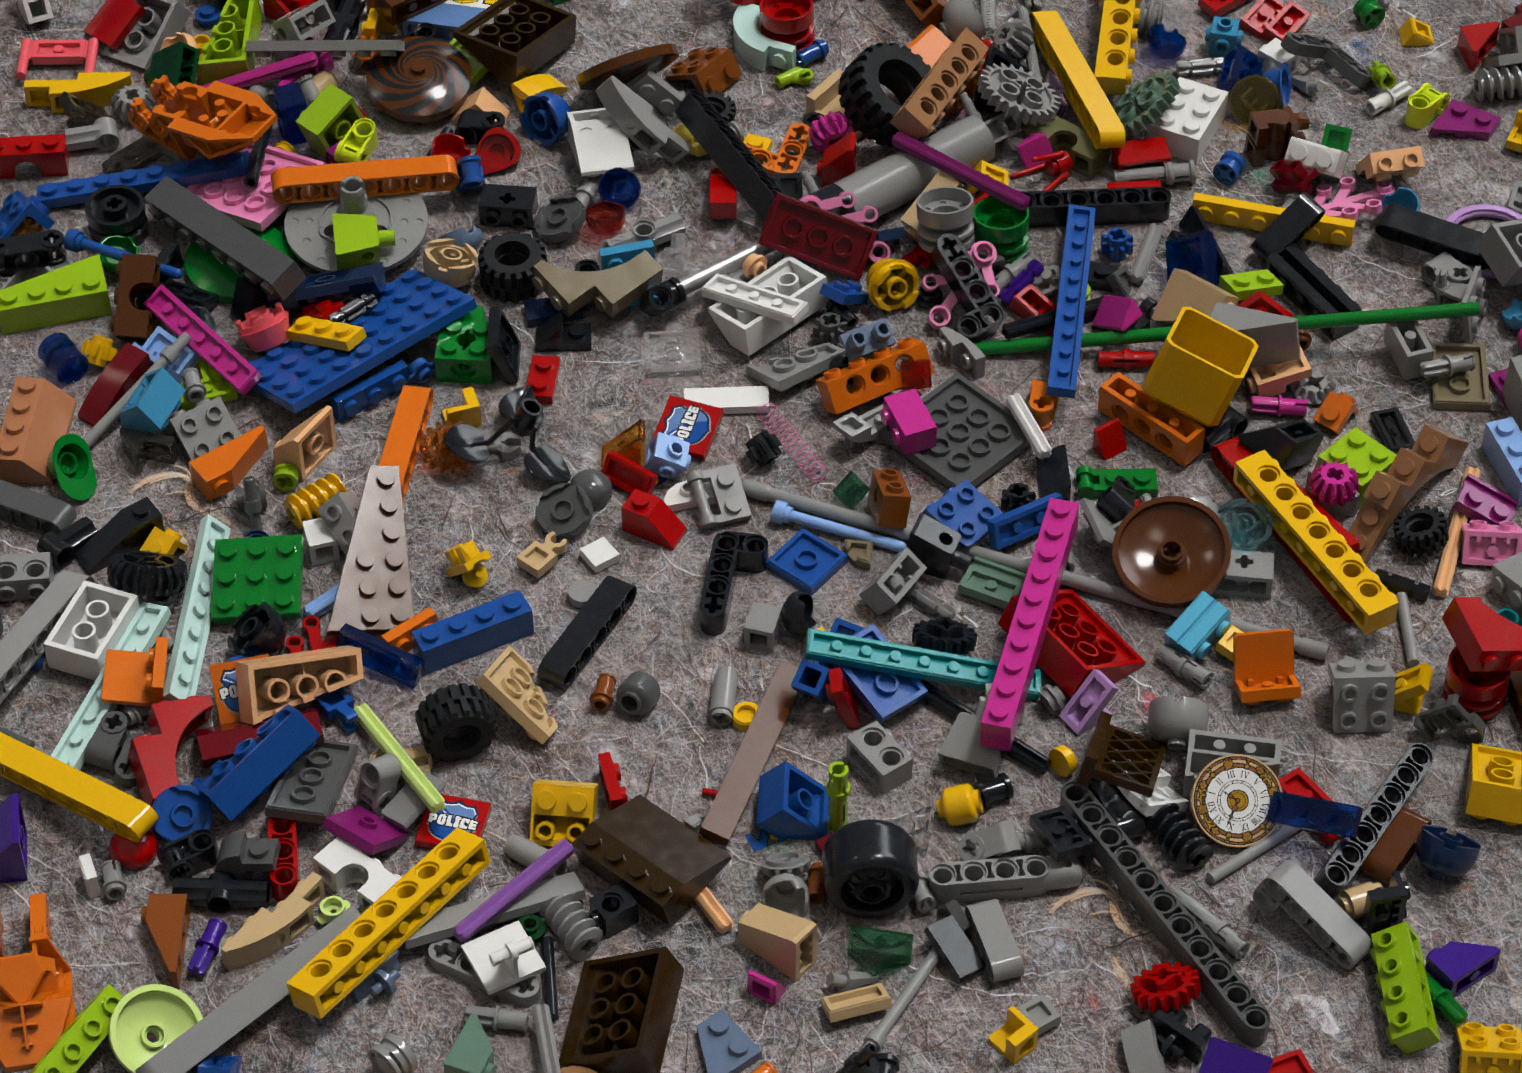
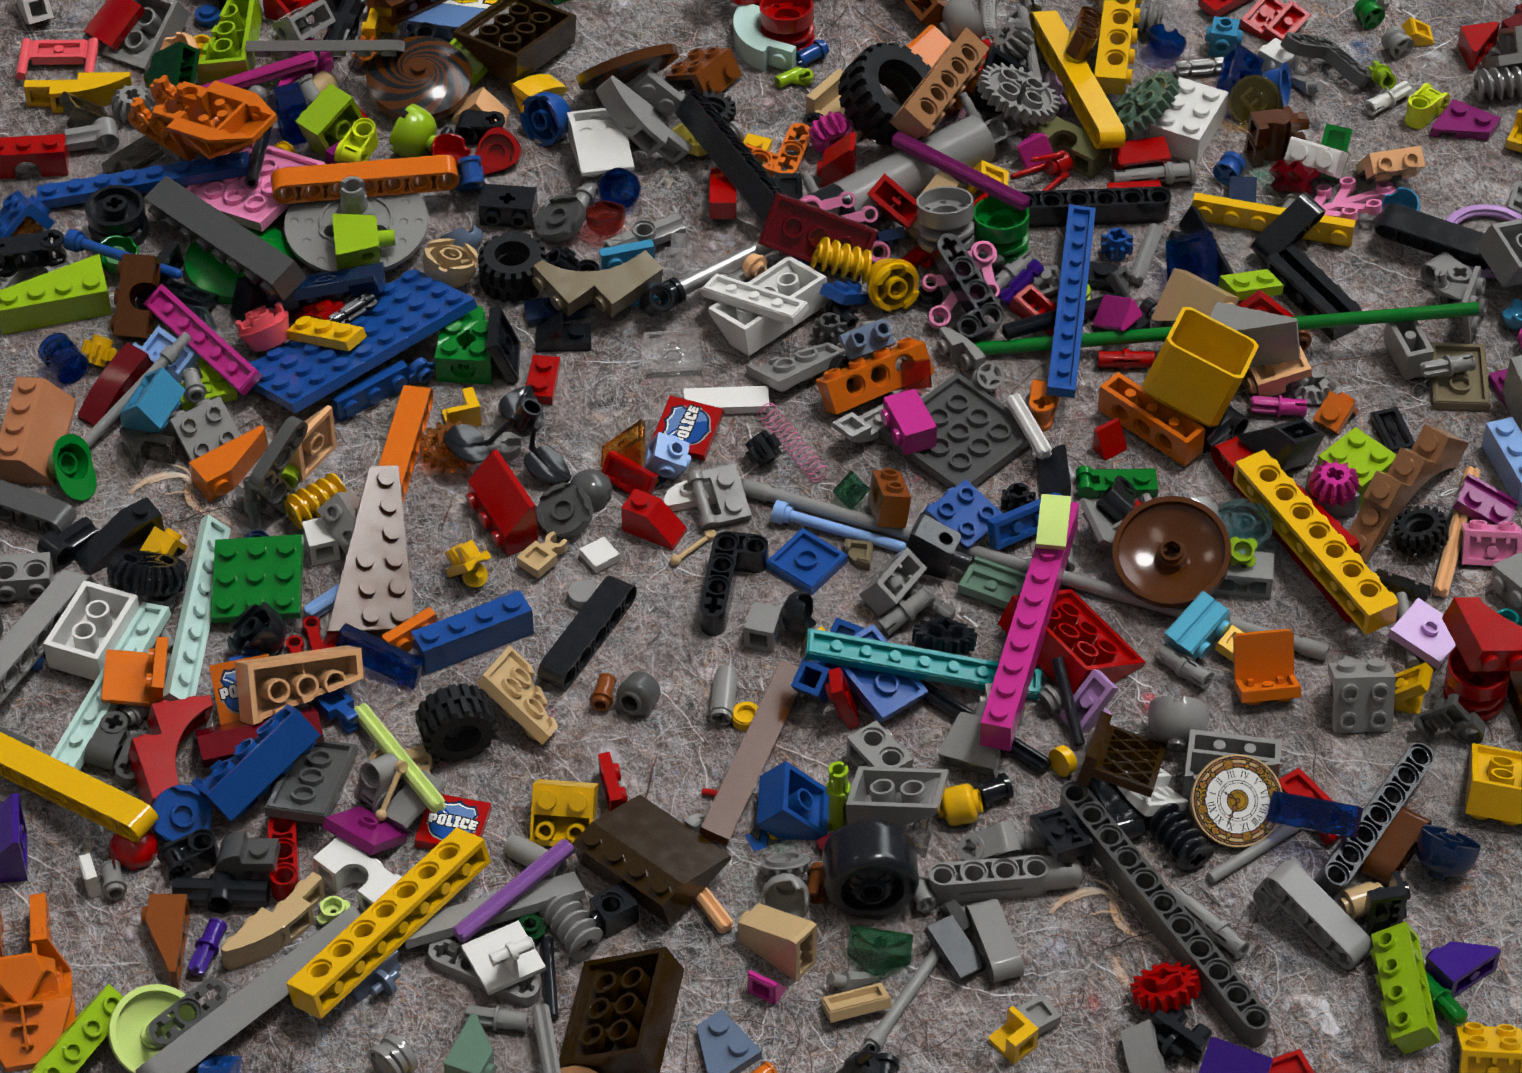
(162, 1019): none -> dark grey beam
(265, 477): none -> dark grey beam
(400, 767): none -> tan hinge
(414, 133): none -> lime cylinder
(502, 505): none -> red slope
(563, 258): none -> black gear
(675, 560): none -> tan hinge
(842, 258): none -> yellow piece
(894, 201): none -> red slope
(895, 794): none -> light grey slope
(906, 610): none -> light grey pin
(992, 374): none -> light grey wheel
(1053, 522): none -> yellowish green slope
(1068, 701): none -> black bar
(1083, 33): none -> reddish brown beam
(1243, 188): none -> dark blue tile
(1248, 545): none -> lime plate
(1397, 42): none -> light grey wheel
(1424, 633): none -> lavender plate

